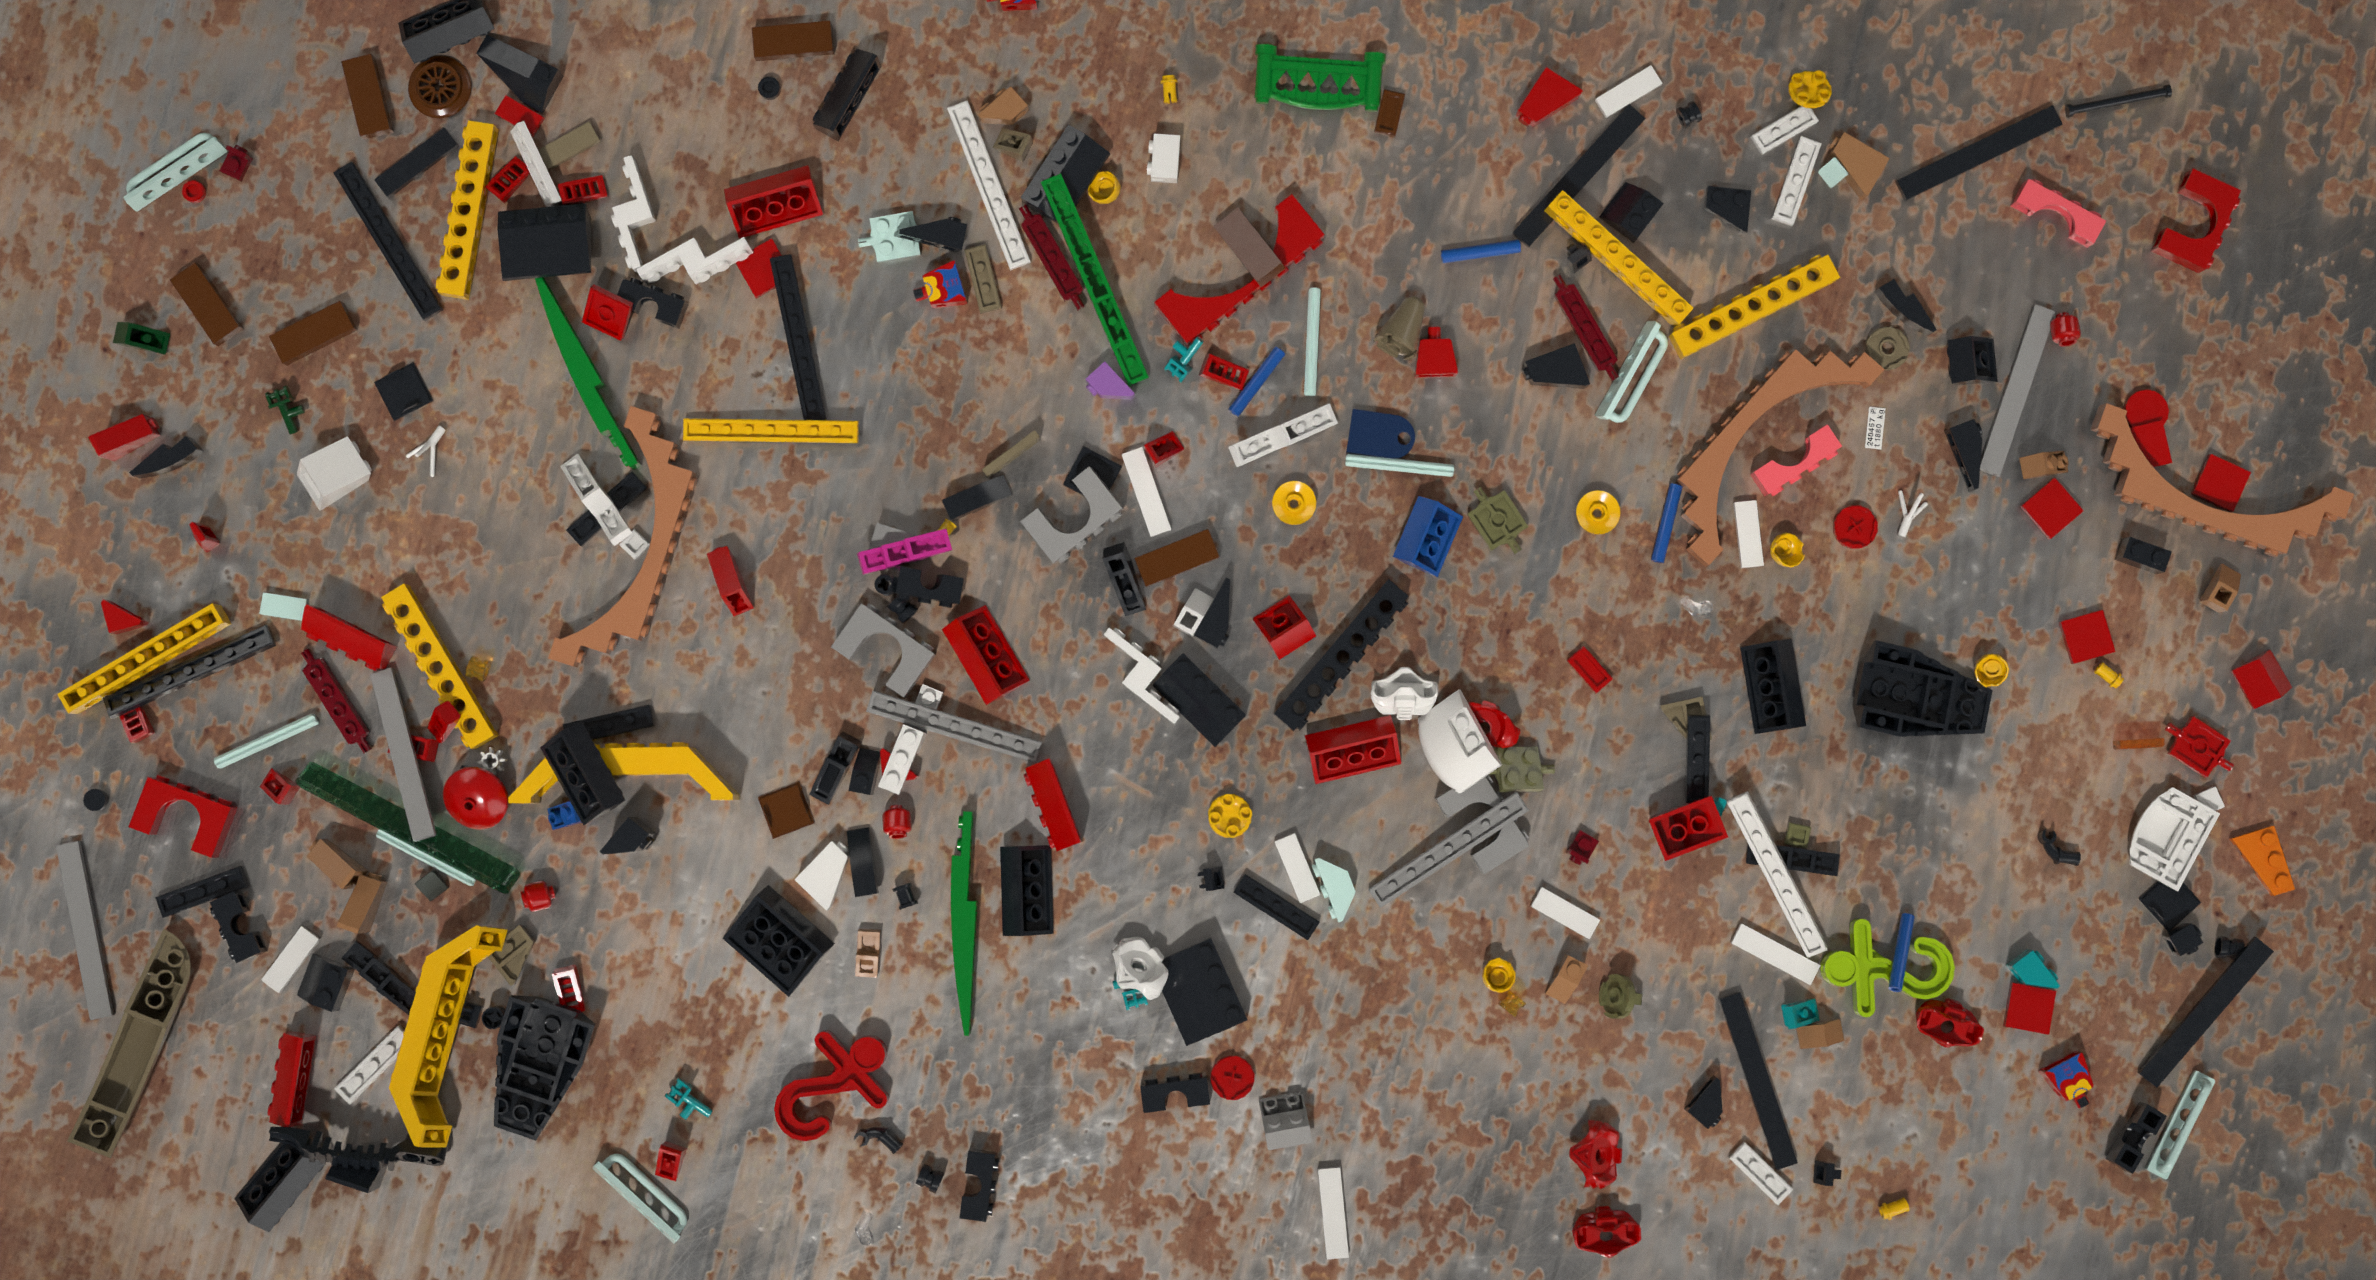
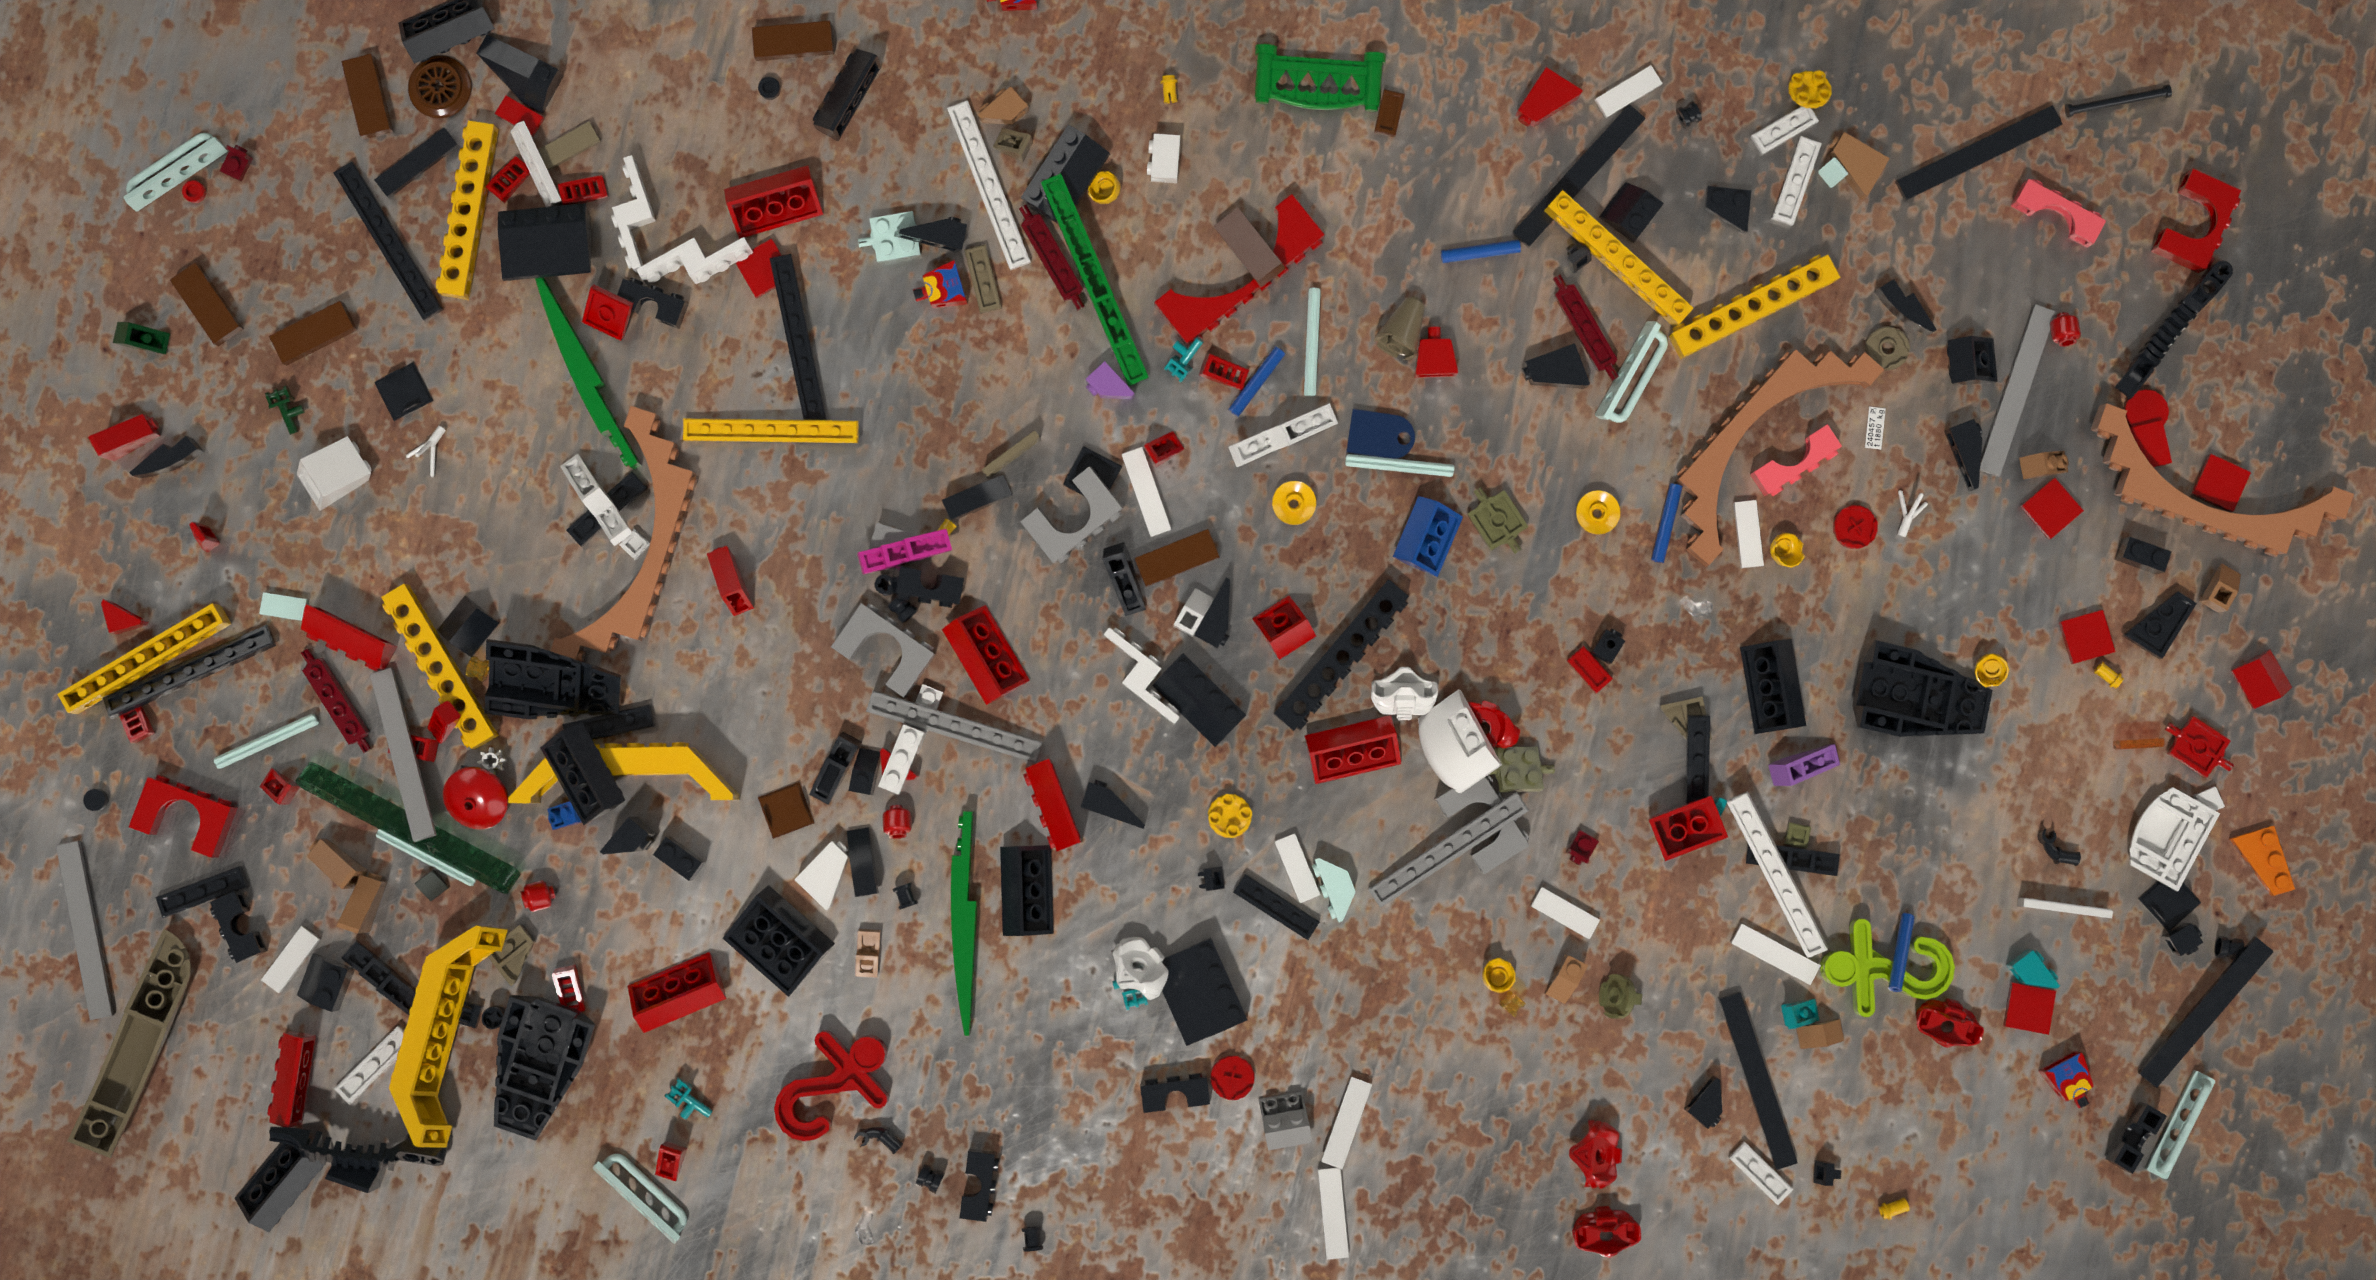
(468, 626): none -> black slope
(542, 683): none -> black wedge
(676, 992): none -> red slope
(679, 858): none -> black brick
(1032, 1238): none -> black bush
(1106, 802): none -> black slope
(1346, 1123): none -> white tile
(1608, 646): none -> black brick
(1803, 766): none -> medium lavender slope
(2064, 907): none -> white tile
(2161, 626): none -> black wing
(2168, 331): none -> black piece

